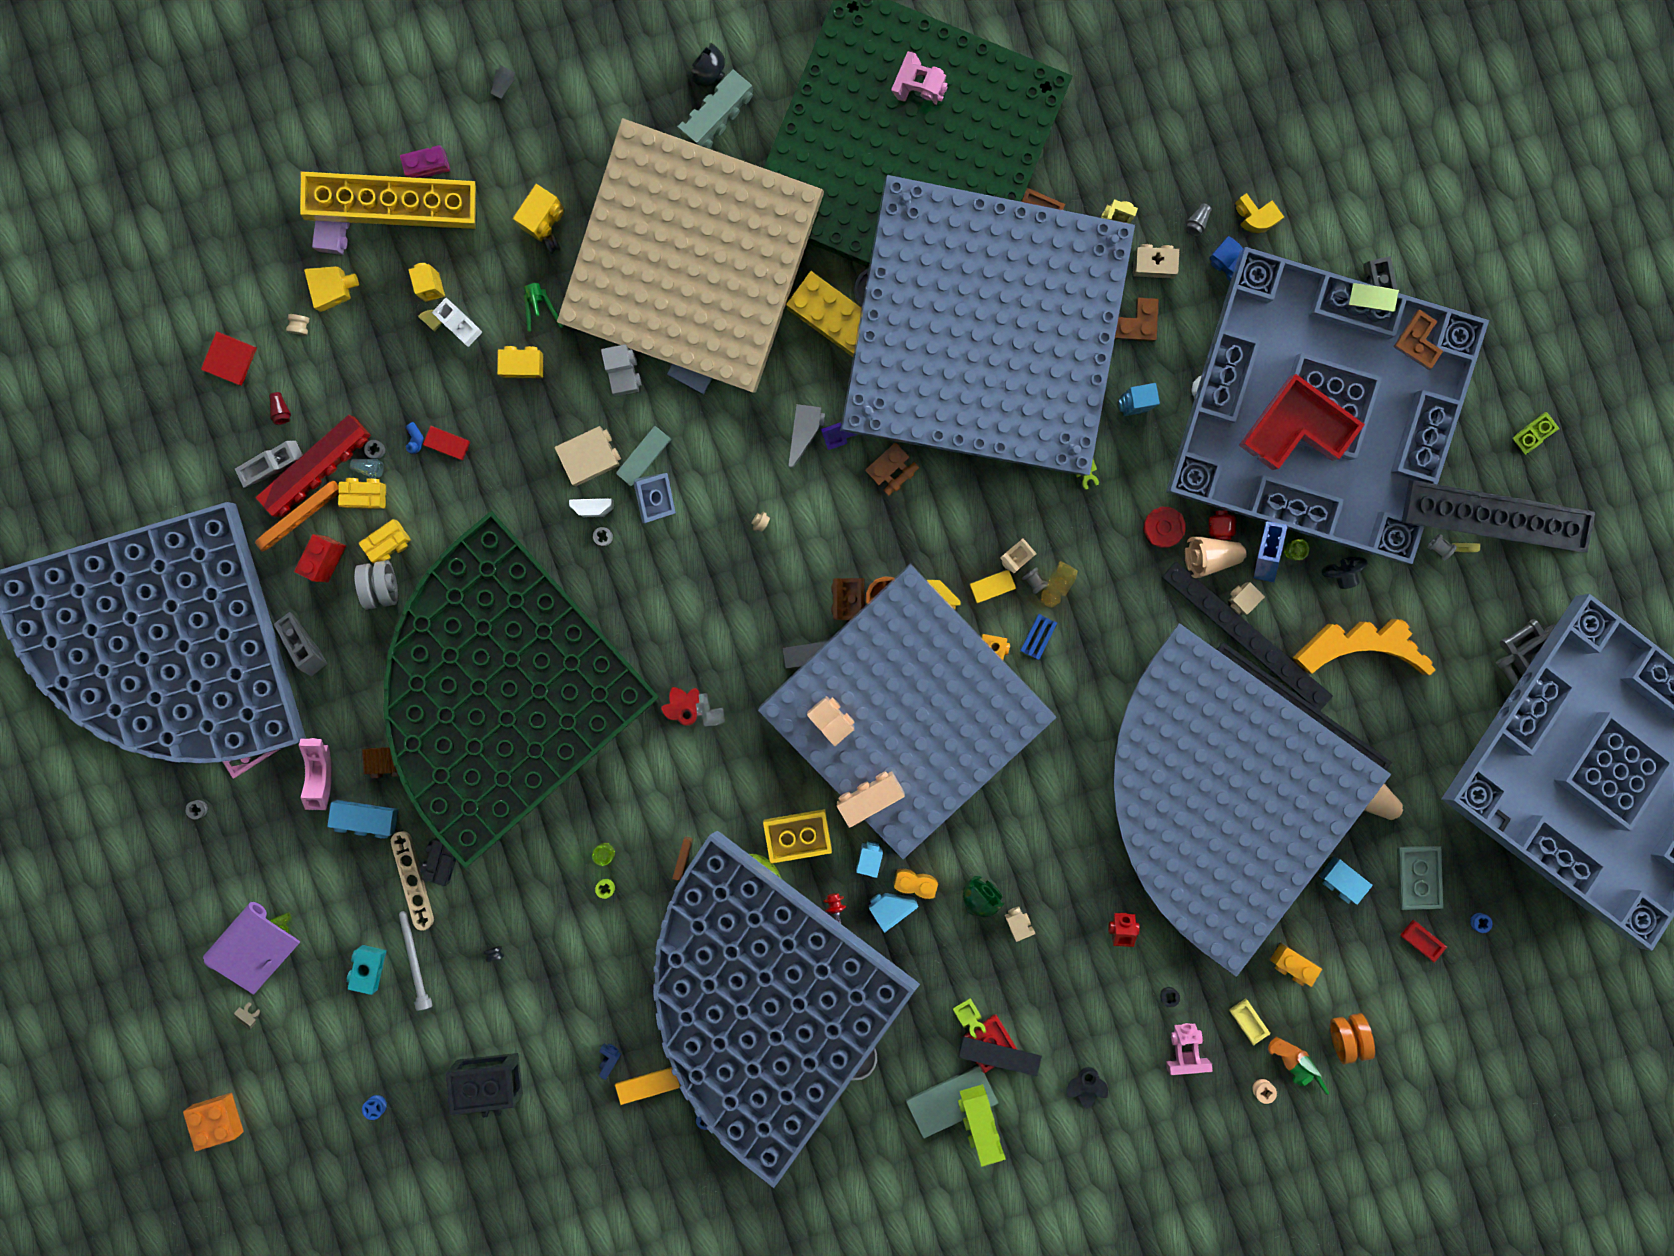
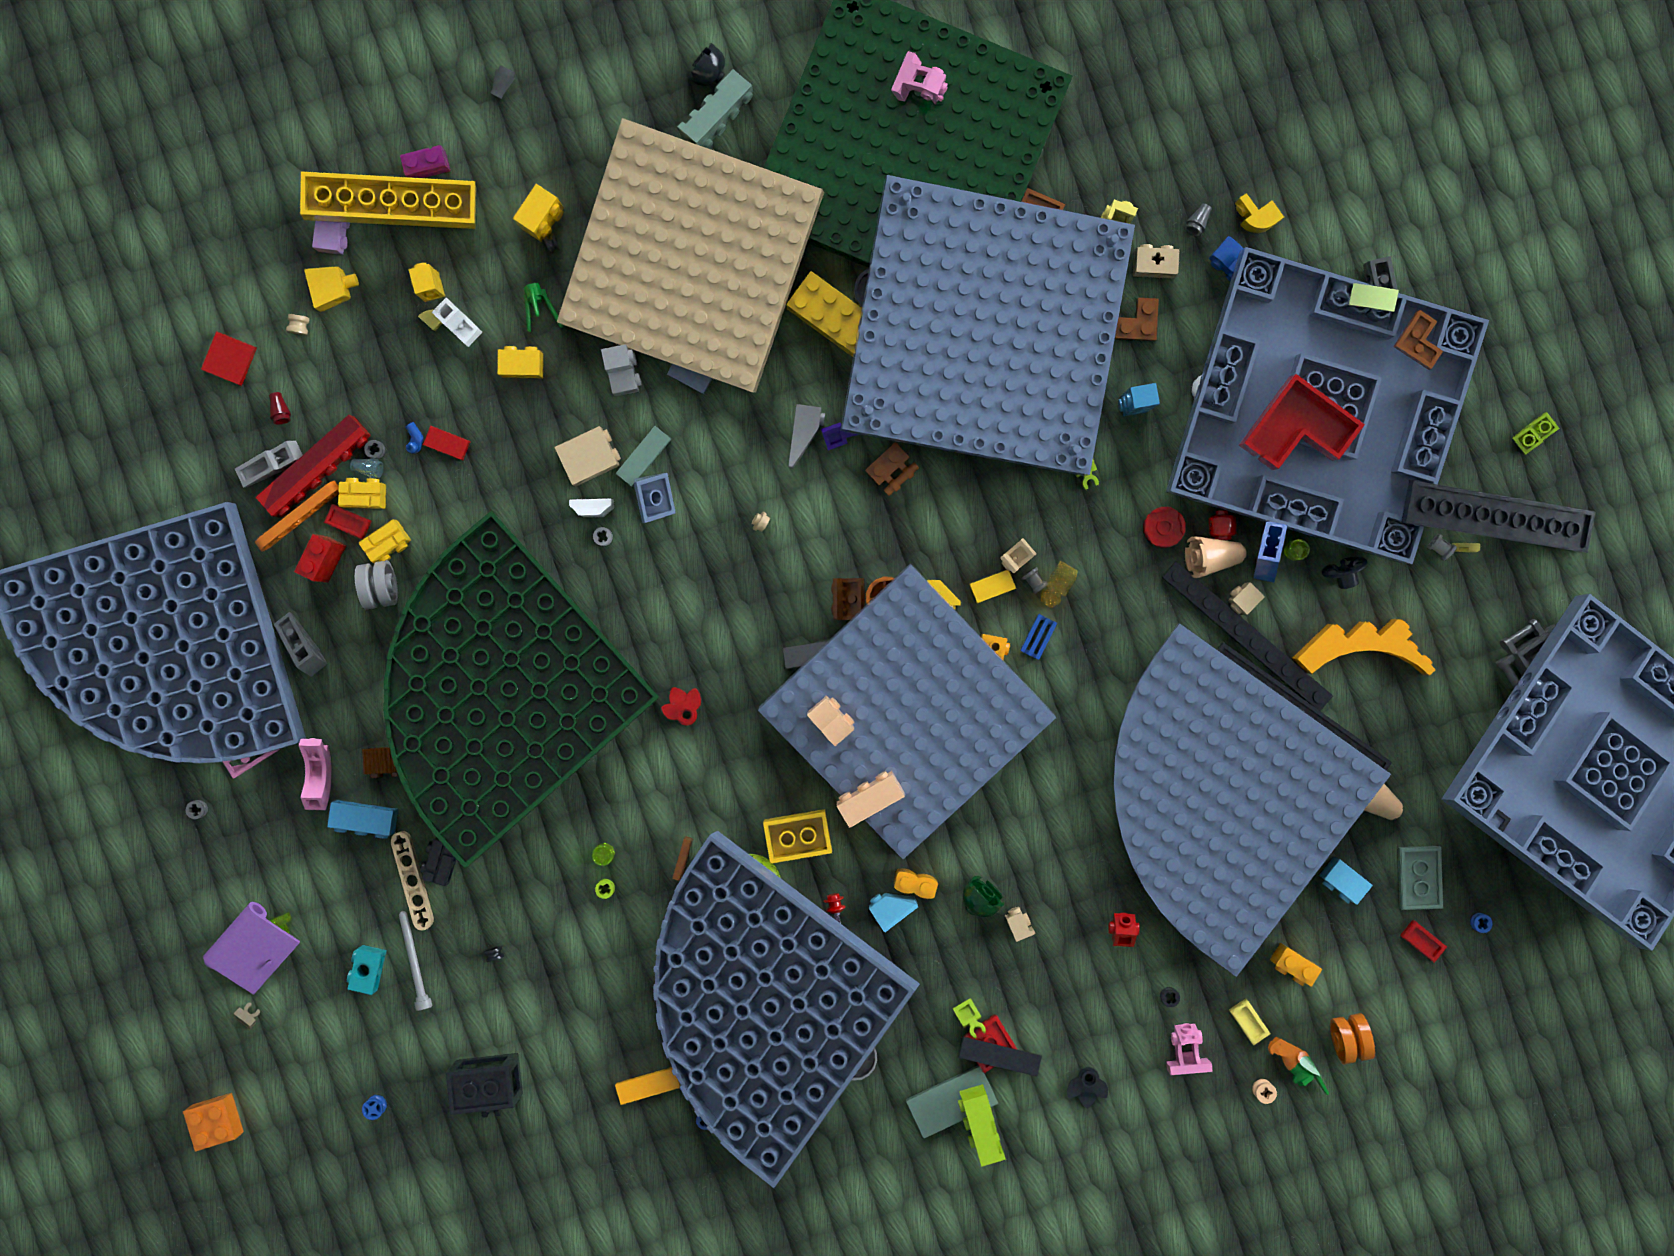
(347, 521): none -> red tile
(608, 1064): dark blue bracket -> none
(709, 716): clear bracket -> none
(869, 859): medium azure brick -> none

